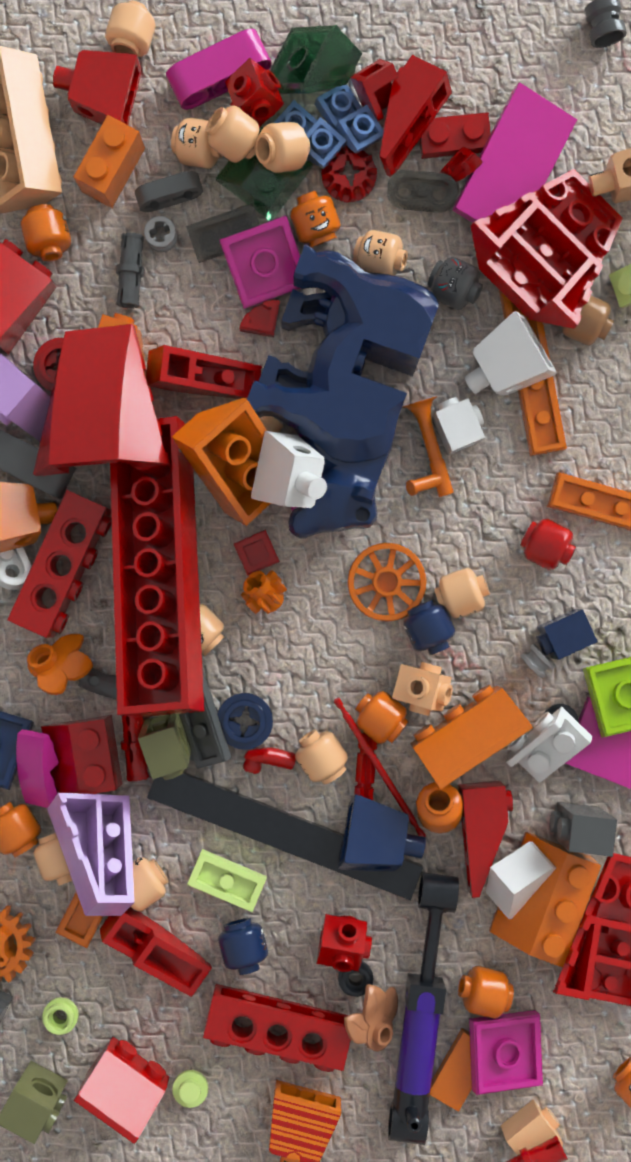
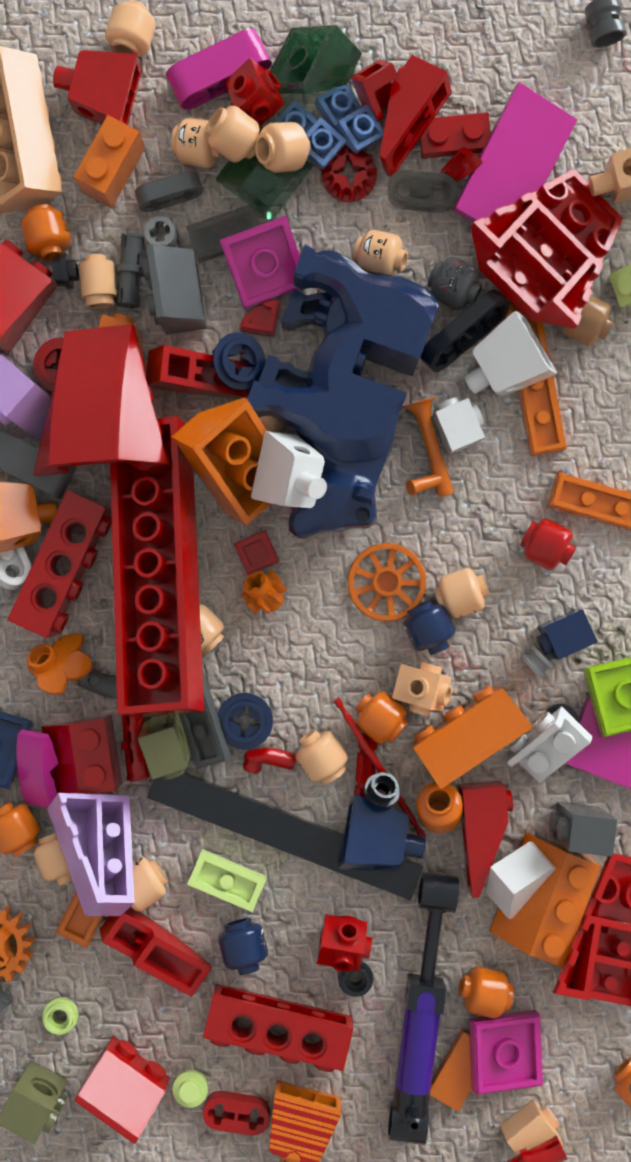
(65, 271): none -> black plate
(97, 282): none -> light nougat brick
(175, 287): none -> dark grey slope
(236, 1113): none -> red beam
(250, 353): none -> dark blue gear
(315, 219): orange head -> none
(375, 1022): nougat plate -> none
(385, 782): none -> black plate
(465, 330): none -> black beam

